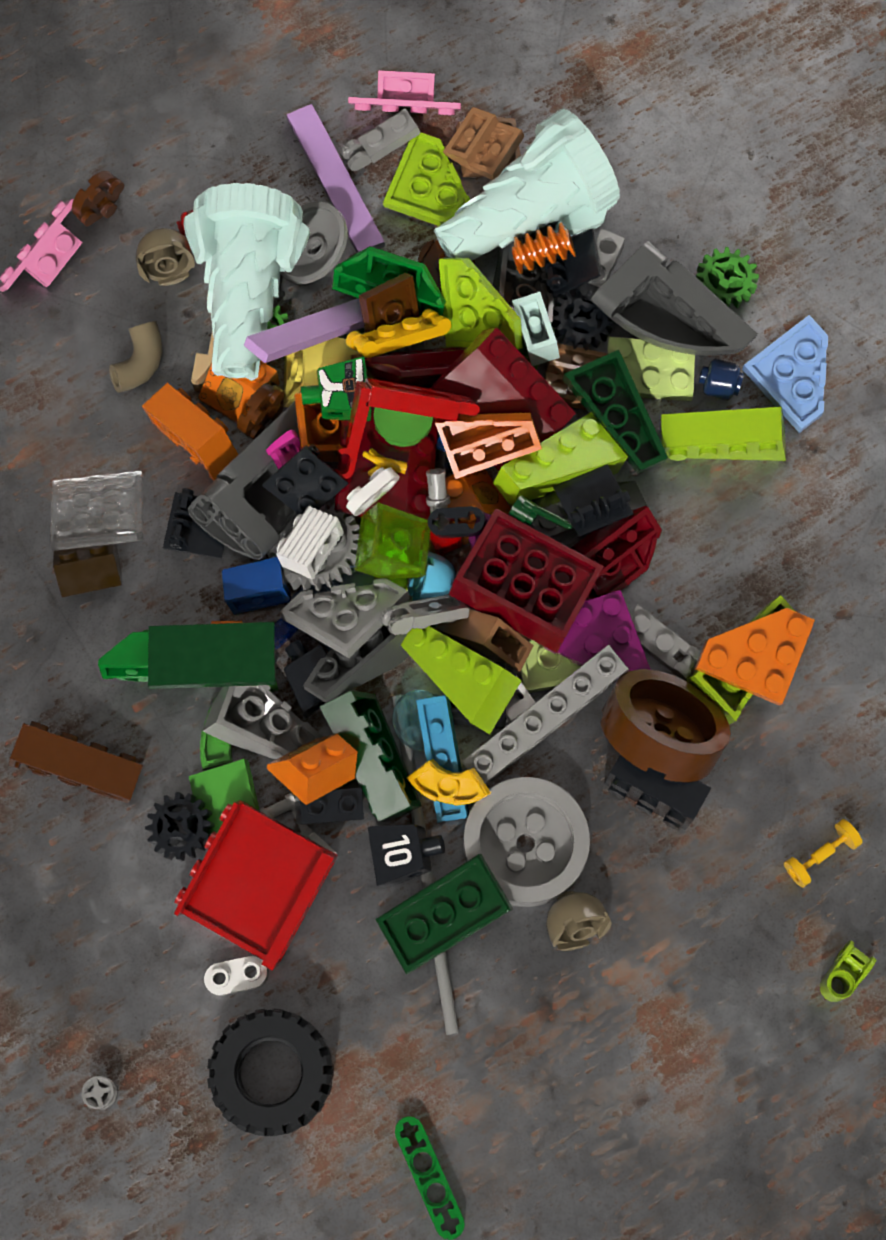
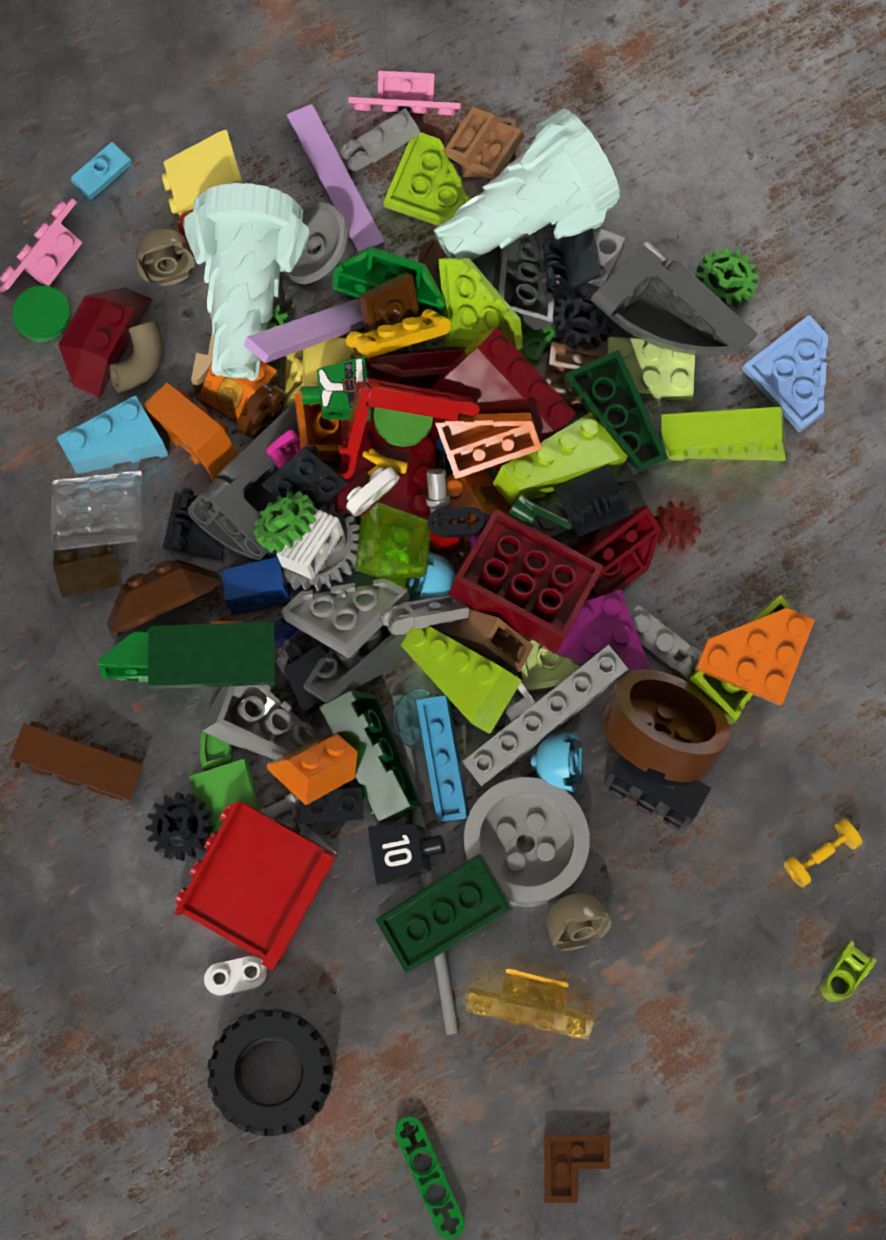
(41, 313): none -> green tile
(93, 1093): light grey wheel -> none
(98, 198): reddish brown plate -> none
(100, 336): none -> dark red wedge
(101, 170): none -> medium azure plate
(112, 438): none -> medium azure wedge
(158, 593): none -> reddish brown wedge
(199, 168): none -> light yellow slope
(285, 521): none -> bright green gear
(448, 786): yellow tile -> none
(531, 1002): none -> clear yellow bracket
(536, 329): light aqua slope -> none
(542, 247): orange piece -> none
(559, 761): none -> medium azure cylinder
(564, 1156): none -> reddish brown plate
(687, 525): none -> clear red gear
(721, 379): dark blue head -> none

